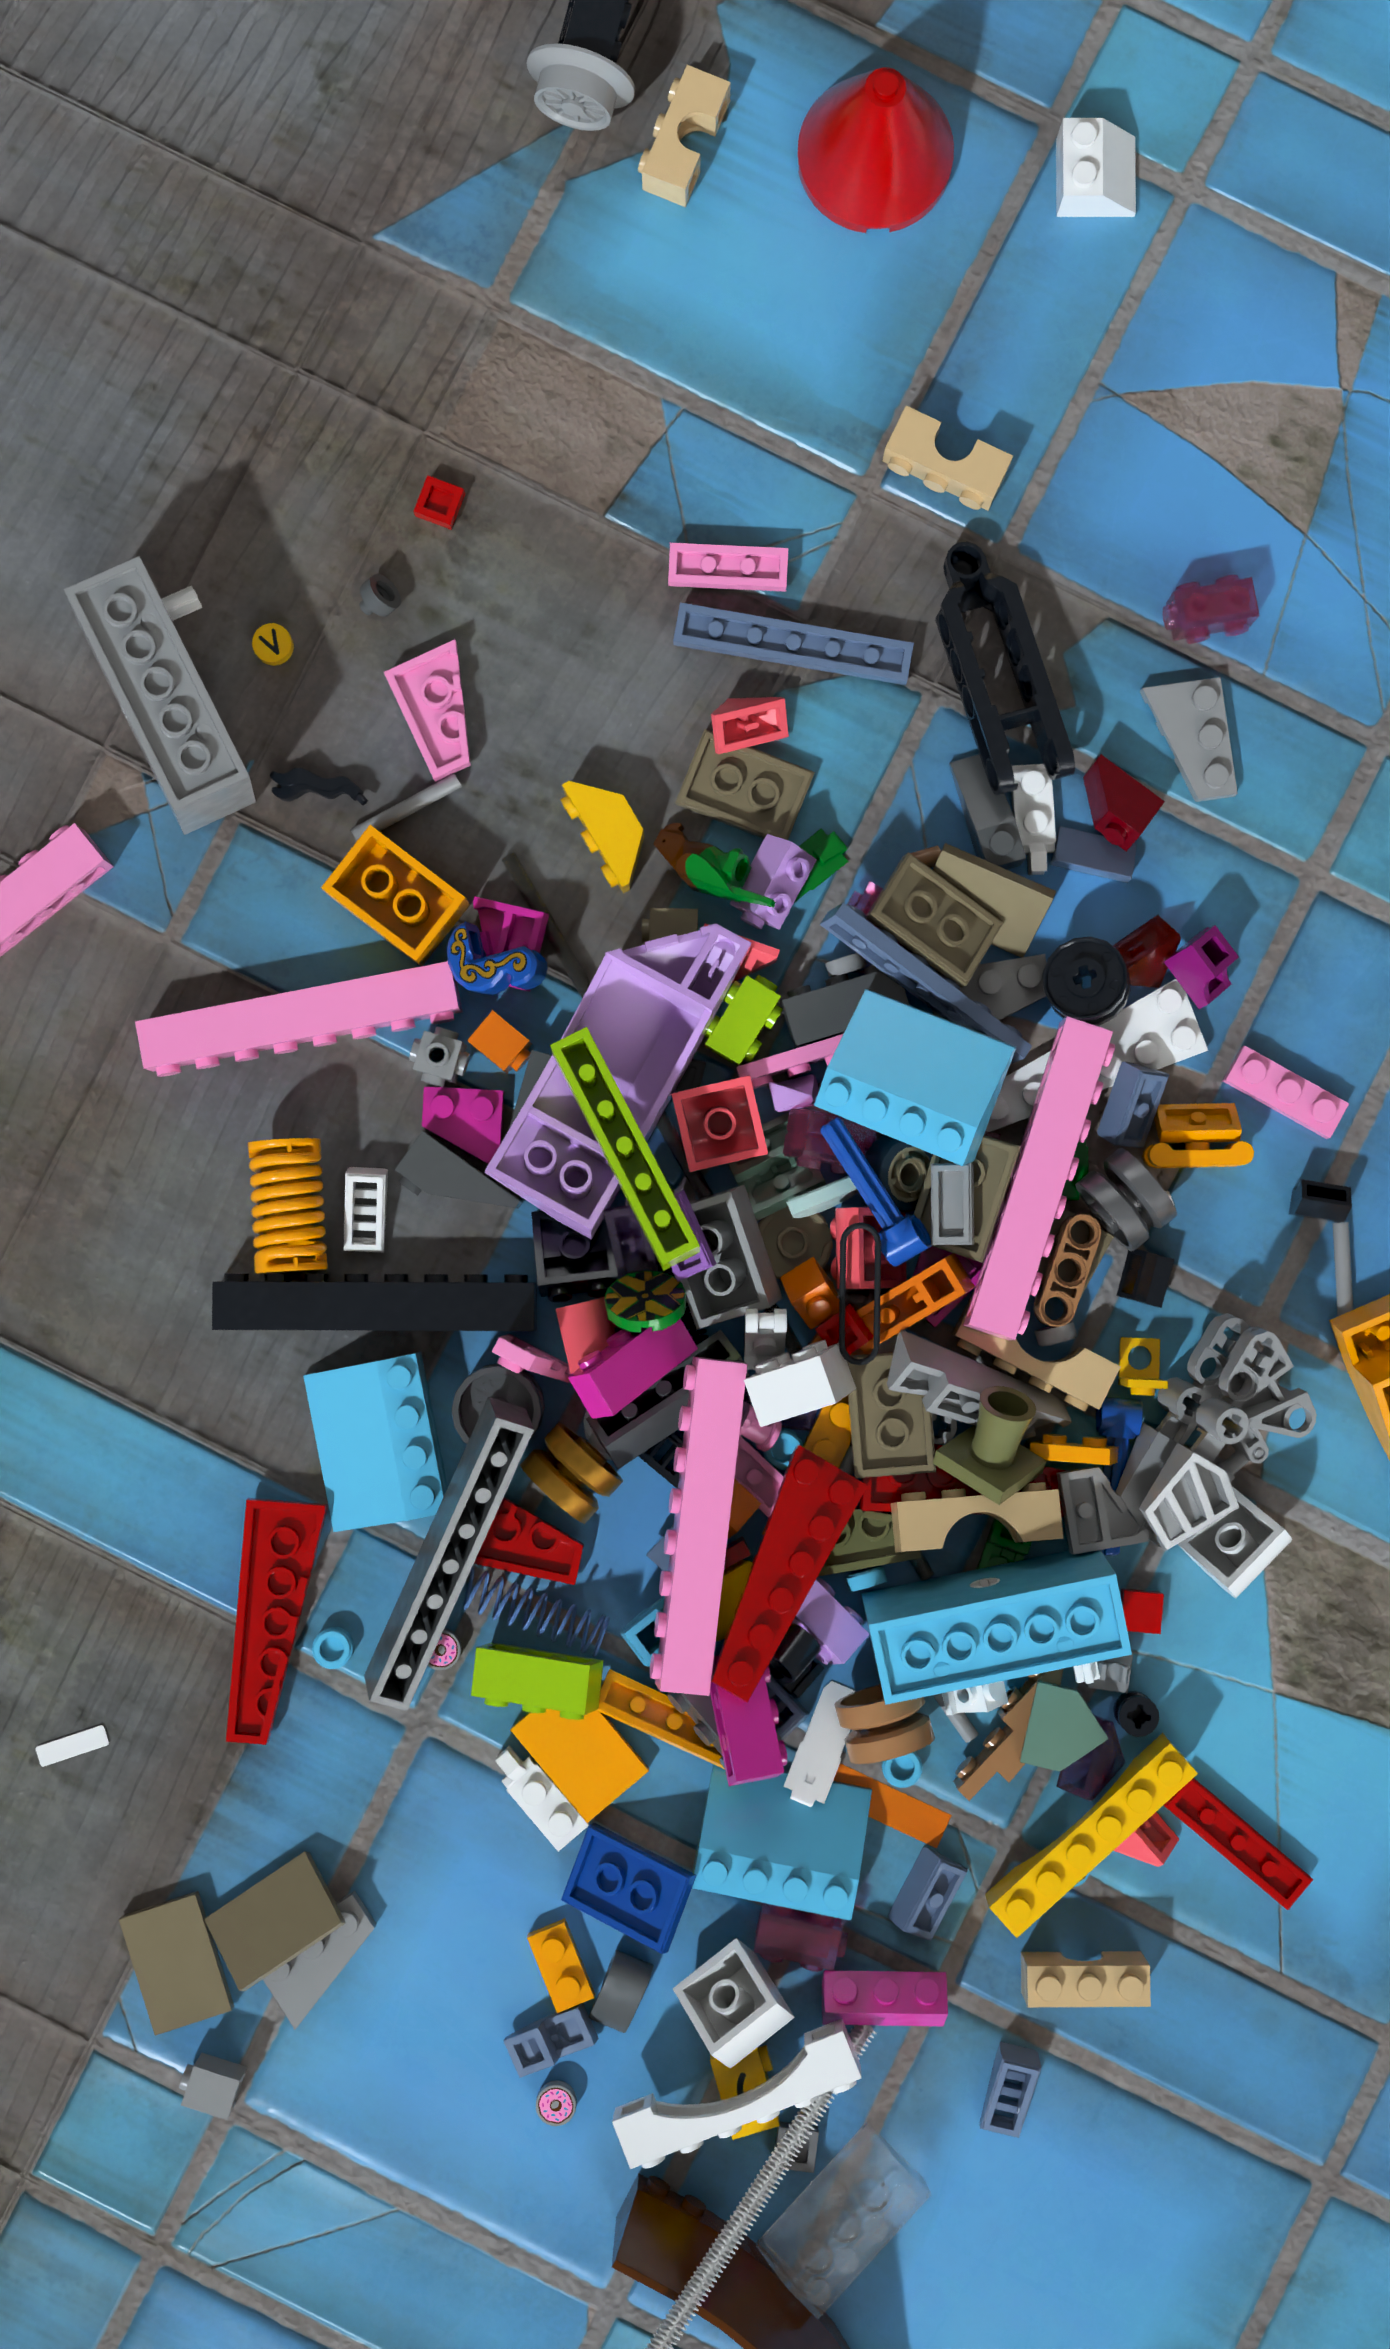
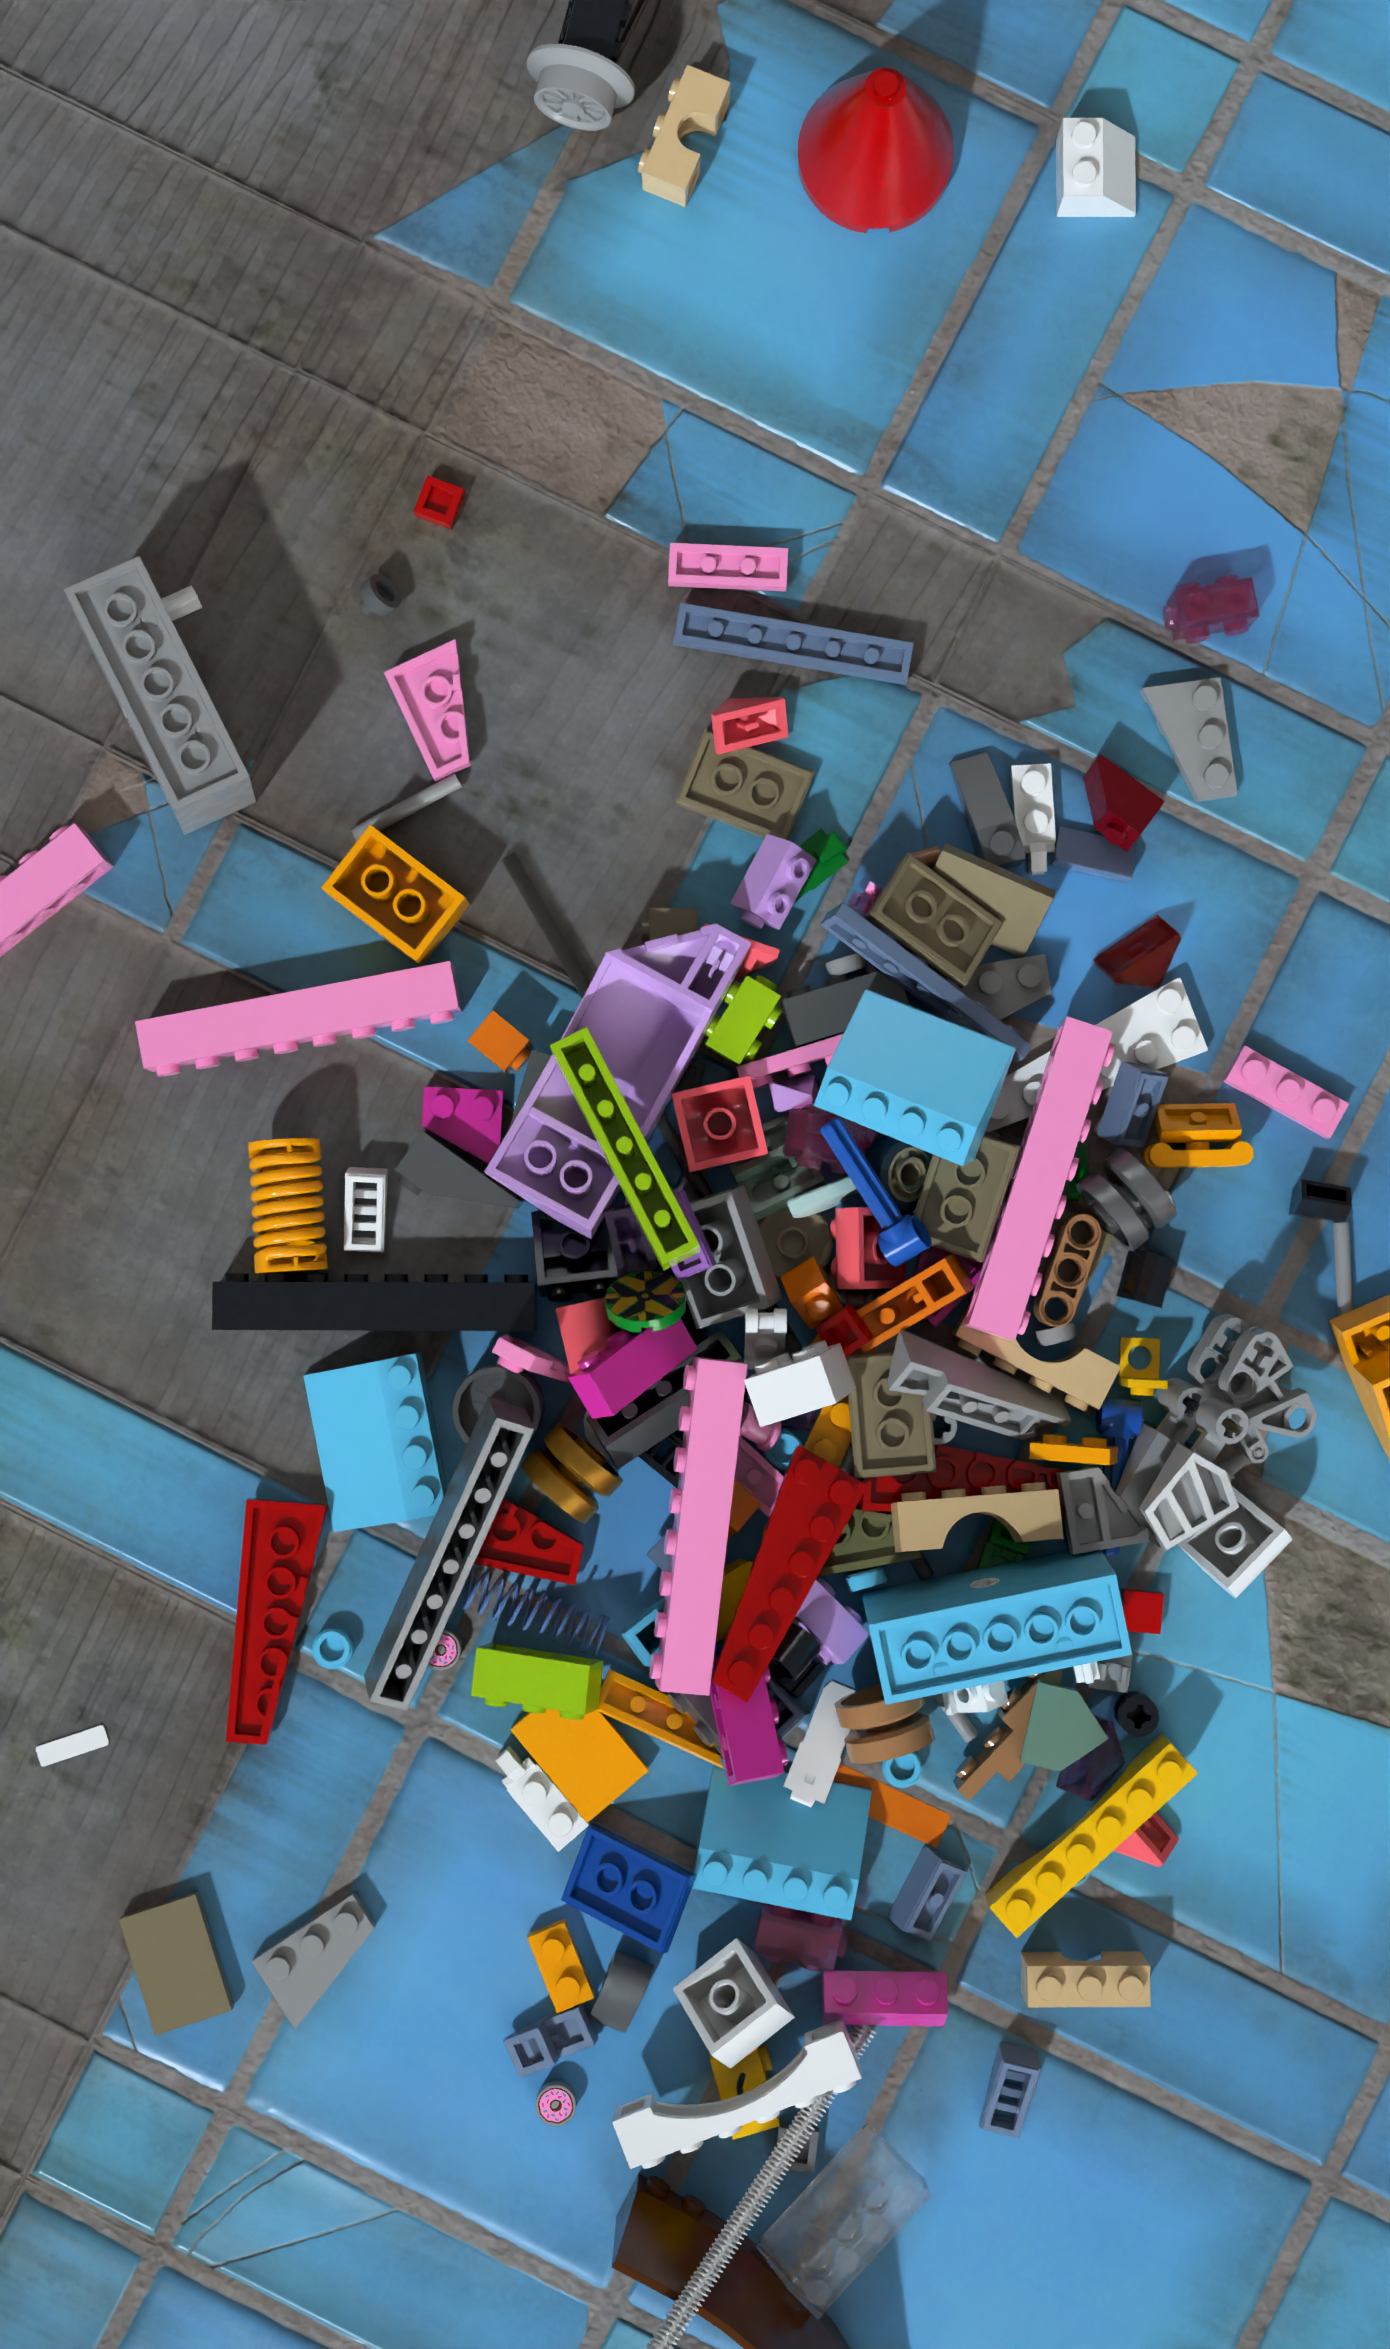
(212, 2085): light grey brick -> none
(272, 644): yellow tile -> none
(274, 1921): dark tan tile -> none
(300, 781): black hair -> none
(454, 1061): light grey brick -> none
(495, 972): blue animal -> none
(509, 927): dark pink wing -> none
(609, 829): yellow slope -> none
(707, 867): green animal -> none
(736, 1552): red tile -> none
(842, 1293): black piece -> none
(952, 1204): light grey tile -> none
(971, 479): tan arch -> none
(975, 587): black piece -> none
(990, 1453): olive plant -> none
(1108, 985): black wheel -> none
(1203, 965): magenta brick -> none
(1239, 1843): red tile -> none

